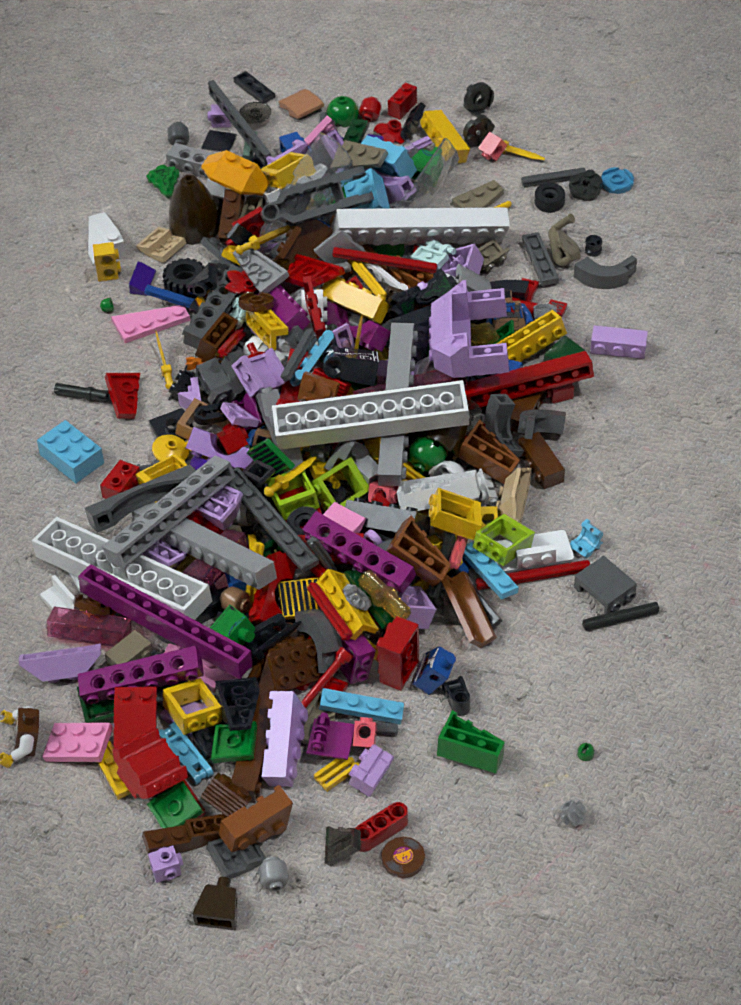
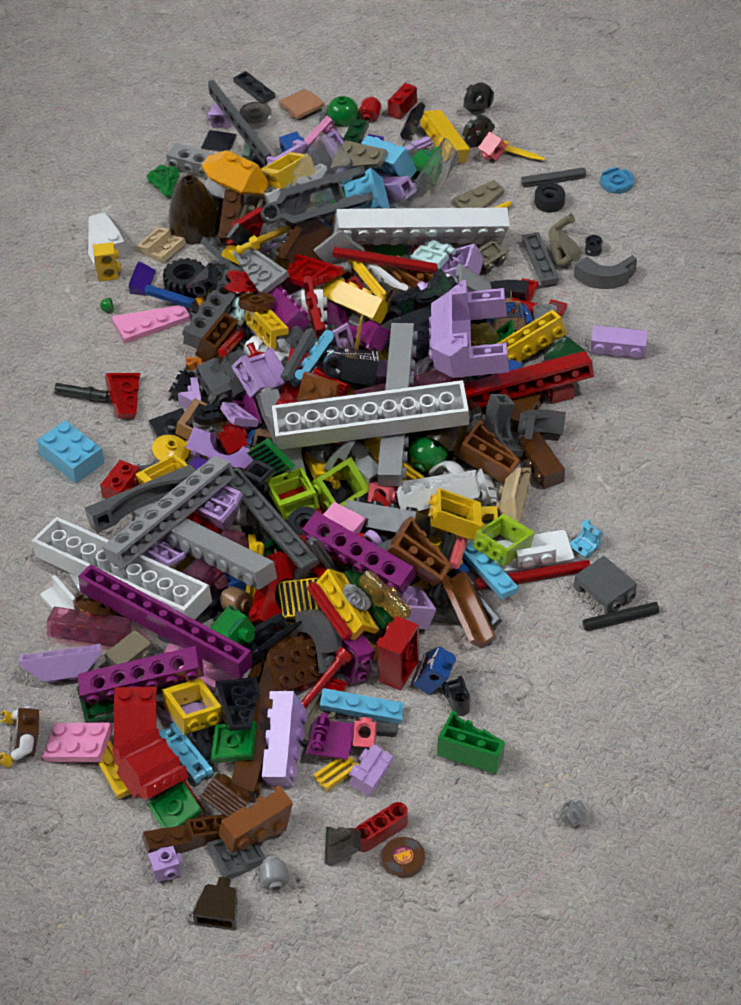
(166, 370): yellow sword -> none
(178, 133): dark grey head -> none
(282, 482): yellow sword -> none
(390, 131): red plate -> none
(588, 178): pearl dark grey plate -> none
(589, 754): green hinge -> none

